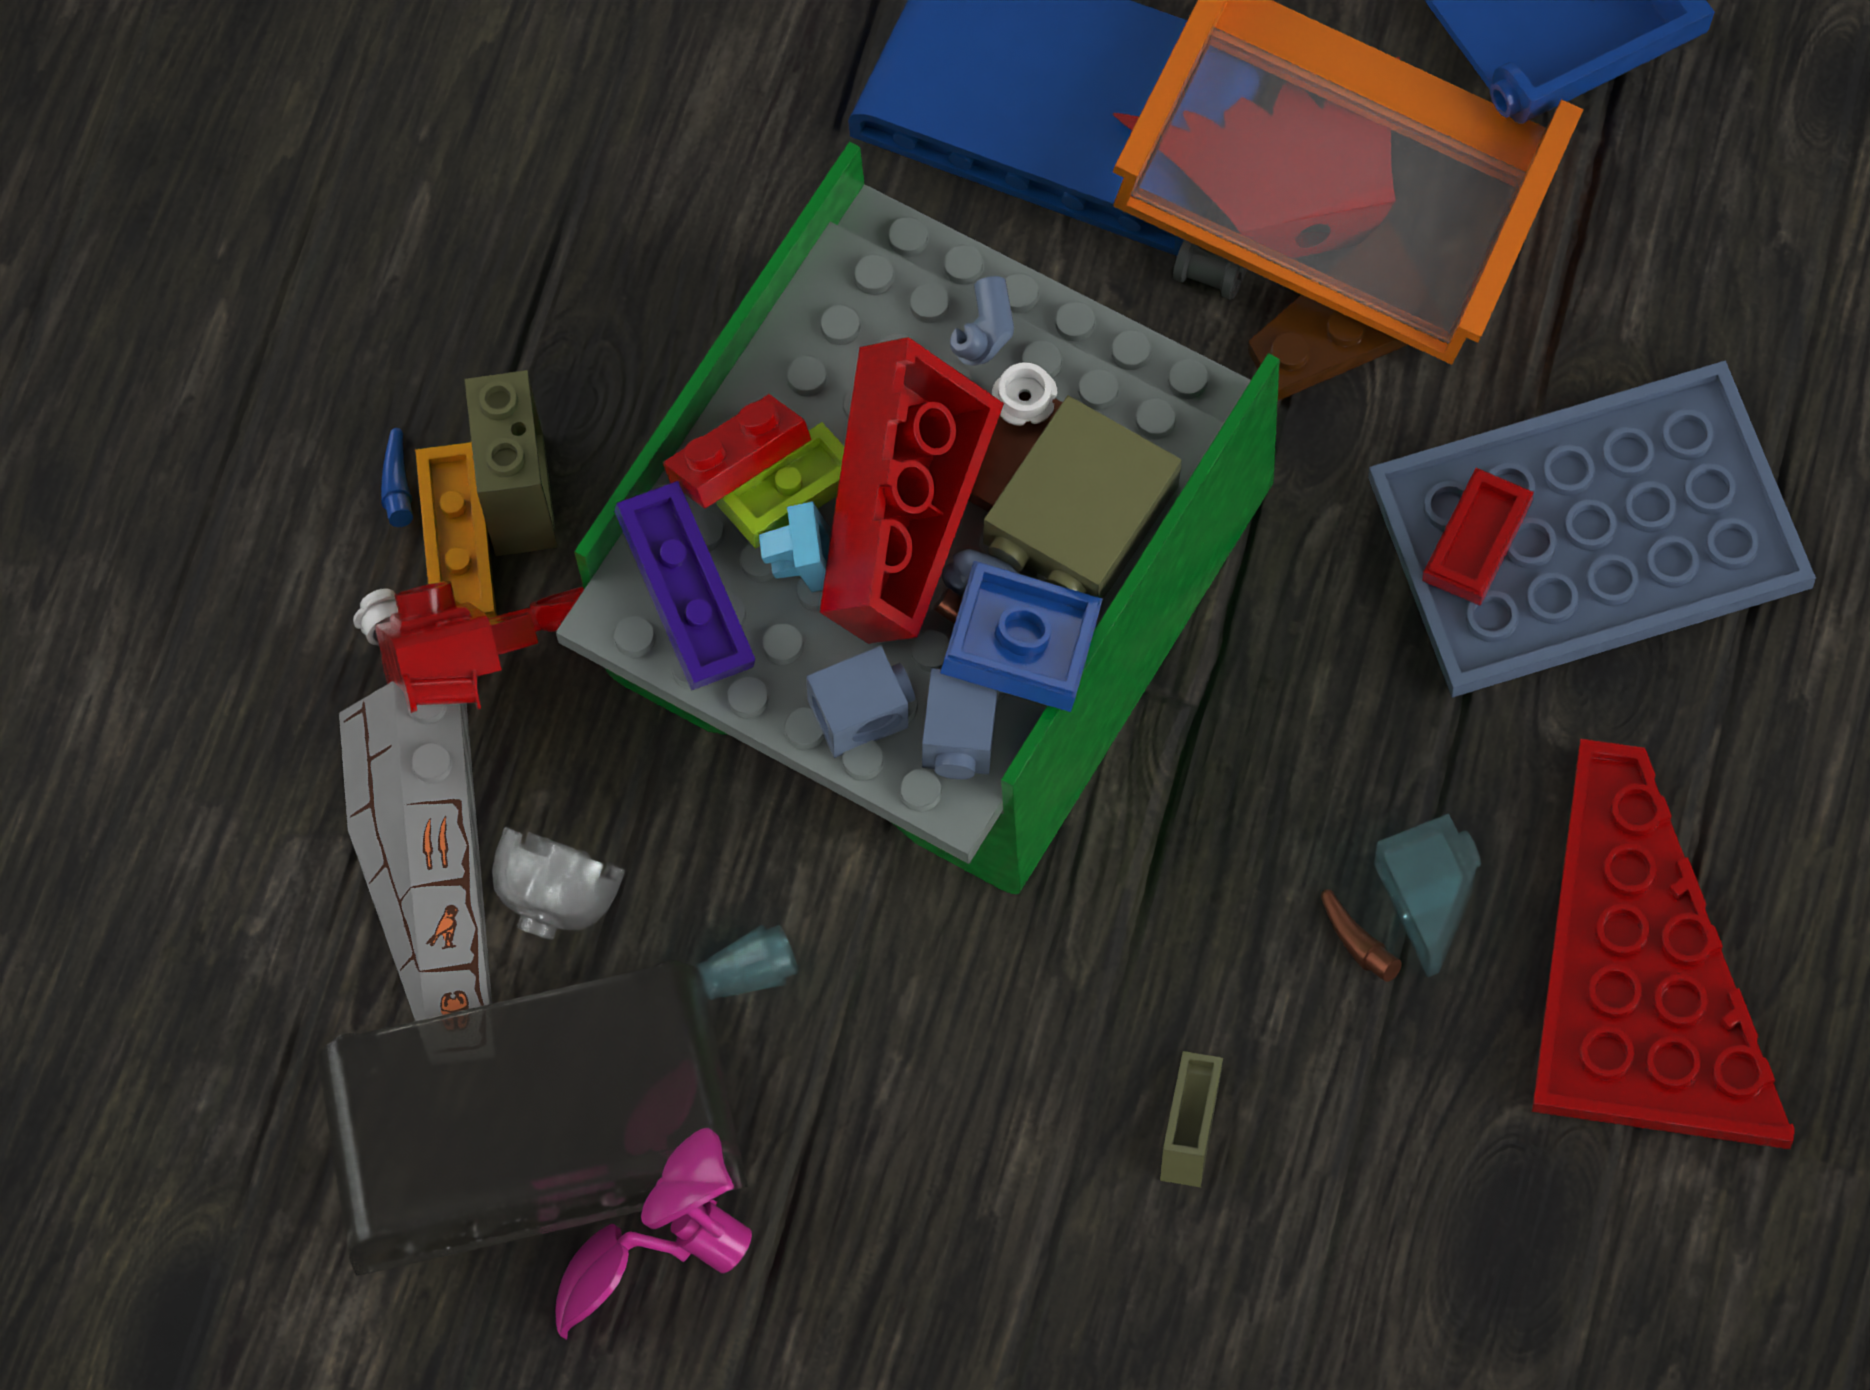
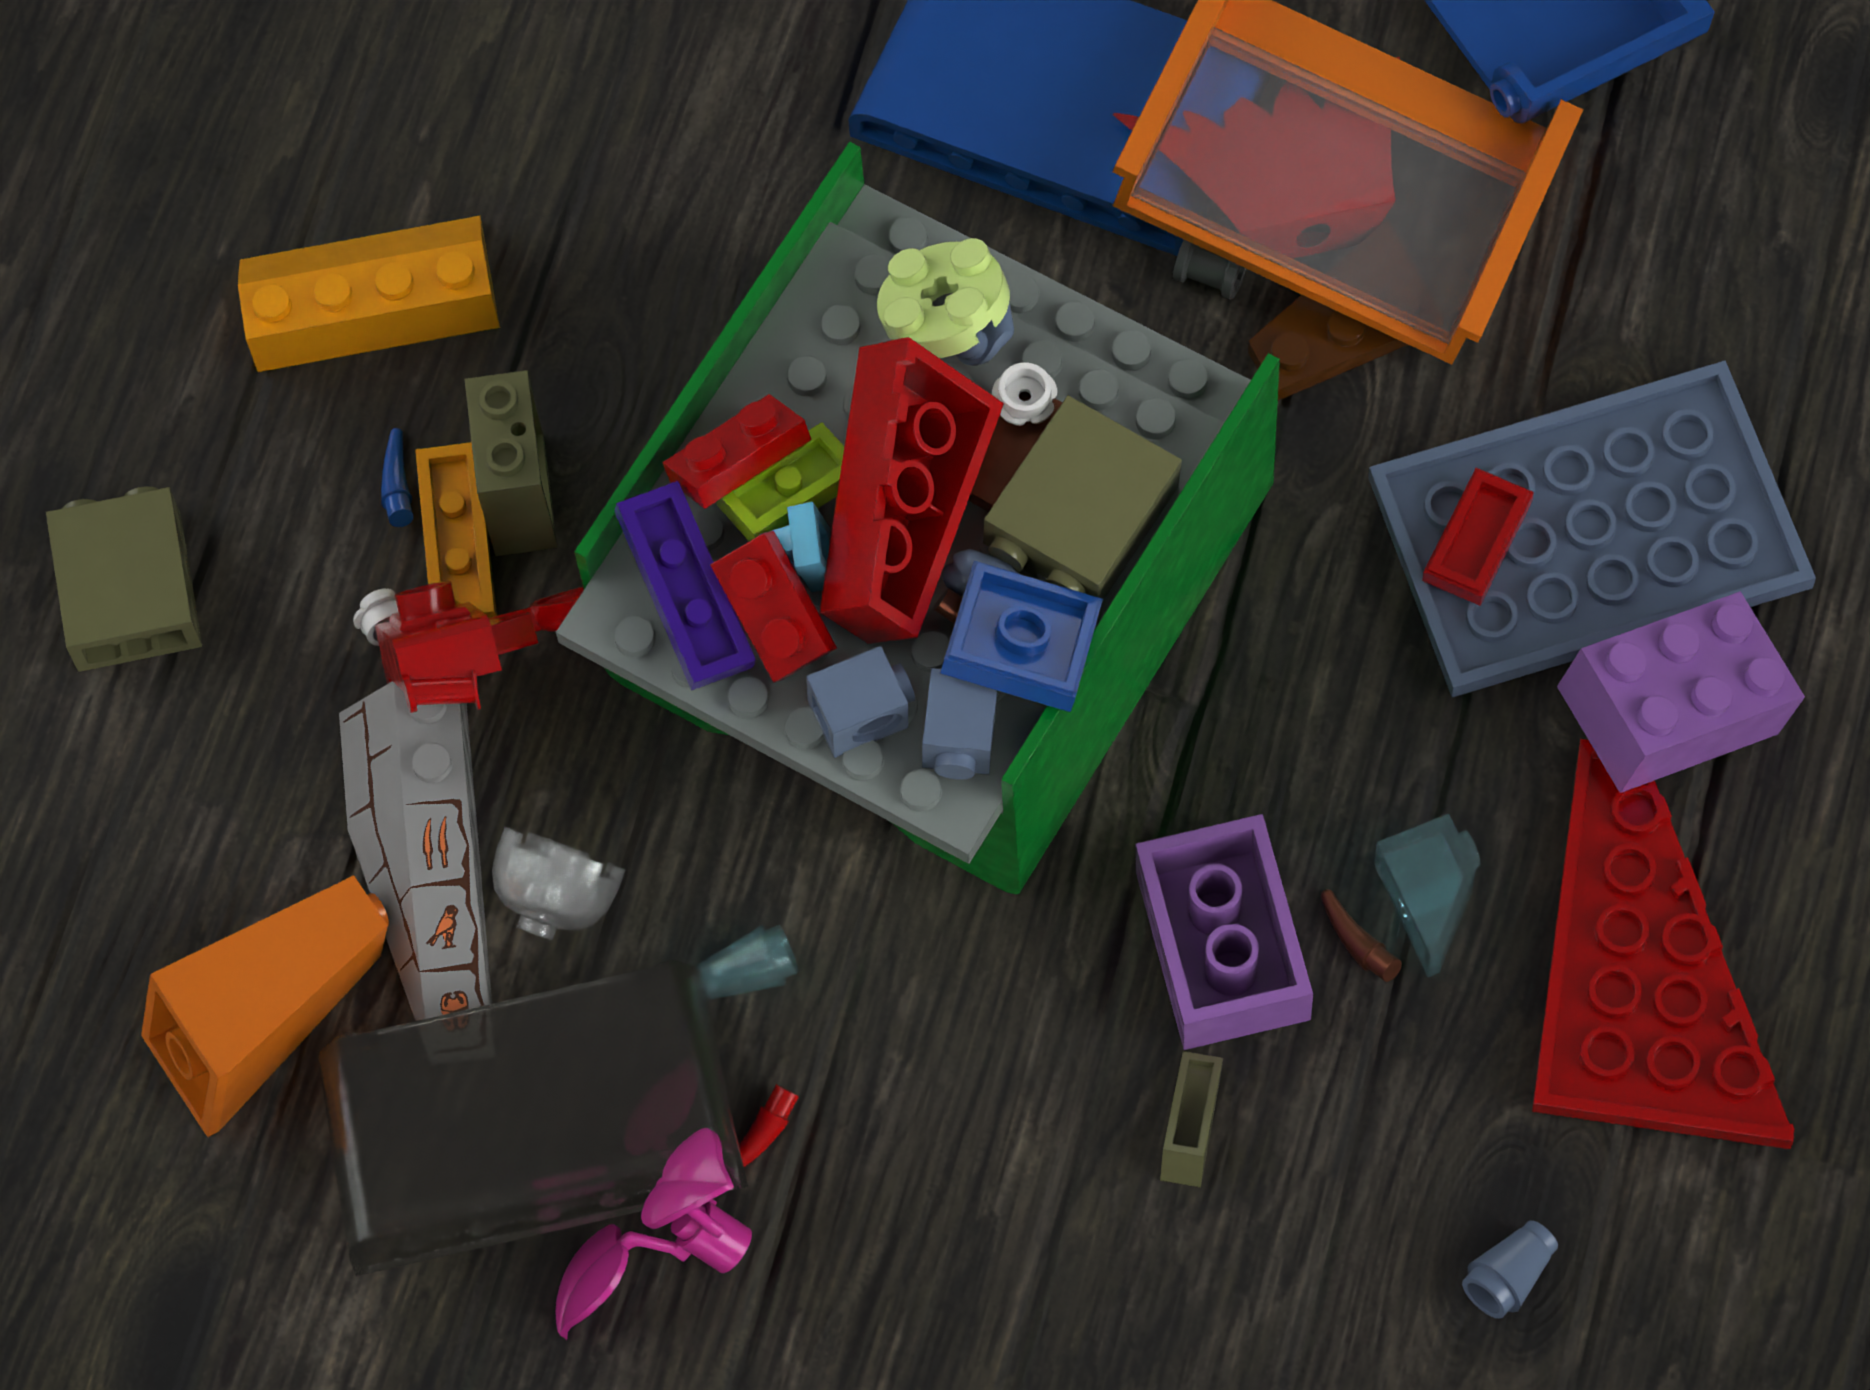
(123, 578): none -> olive brick
(251, 998): none -> orange slope
(367, 294): none -> light orange slope
(768, 1123): none -> red helmet
(773, 606): none -> red plate
(941, 269): none -> yellowish green plate
(1223, 932): none -> medium lavender brick
(1507, 1272): none -> sand blue cone
(1680, 691): none -> medium lavender brick

